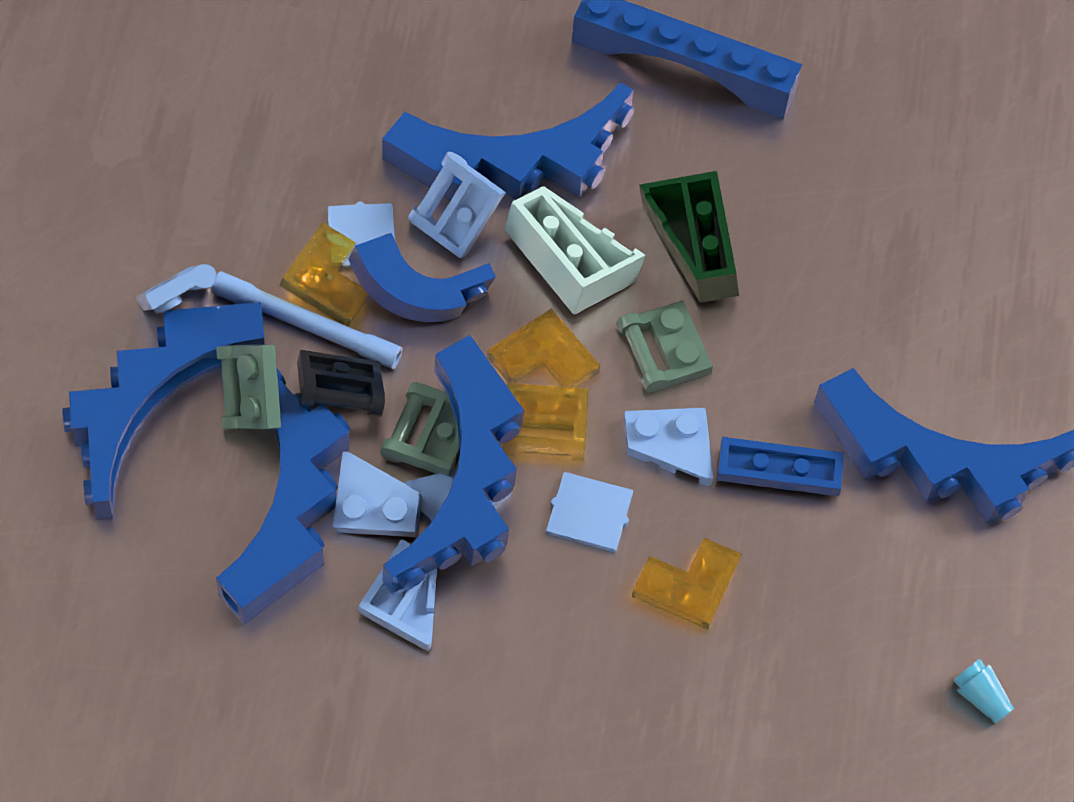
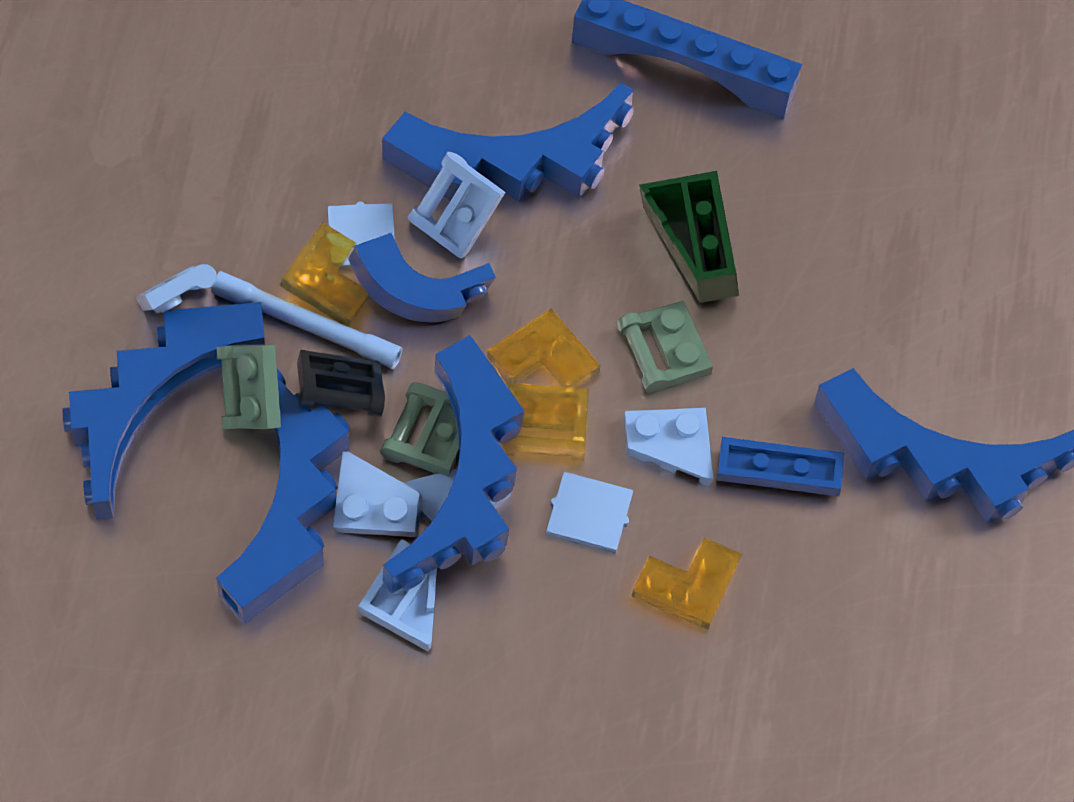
(569, 251): light aqua wedge -> none
(984, 691): medium azure cone -> none

